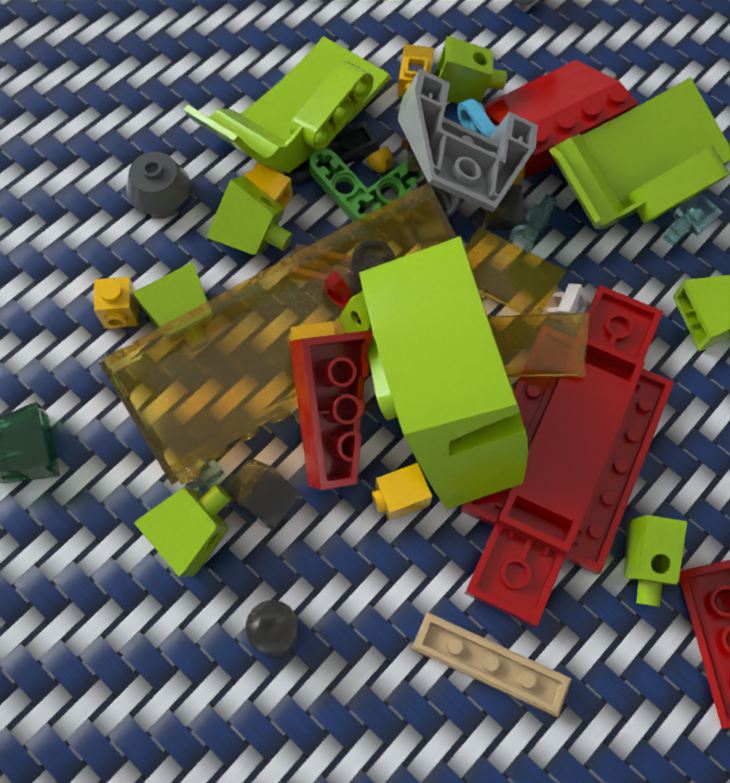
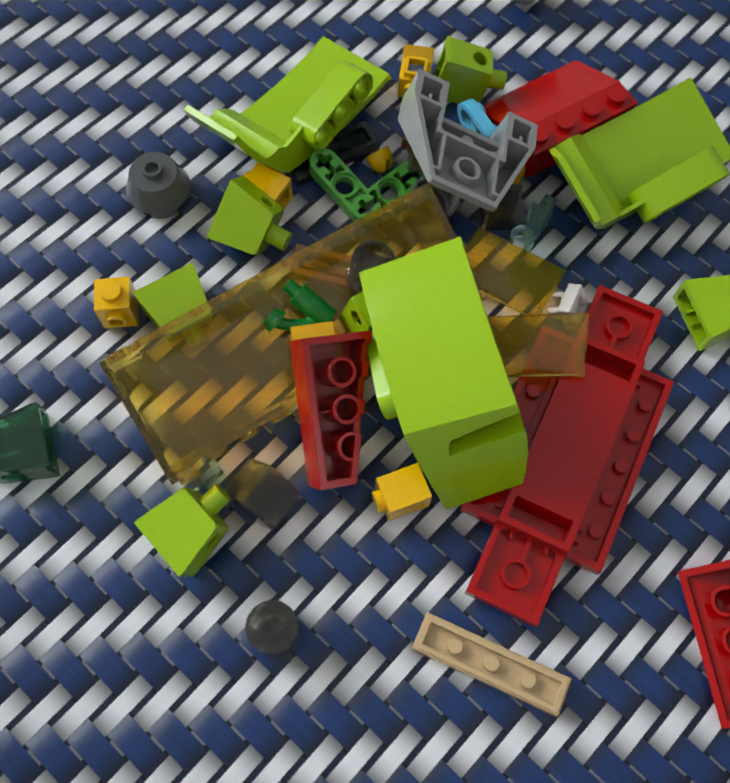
(307, 302): none -> green plant
(337, 290): red tile -> none
(658, 542): lime torso -> none
(692, 215): clear light blue plate -> none

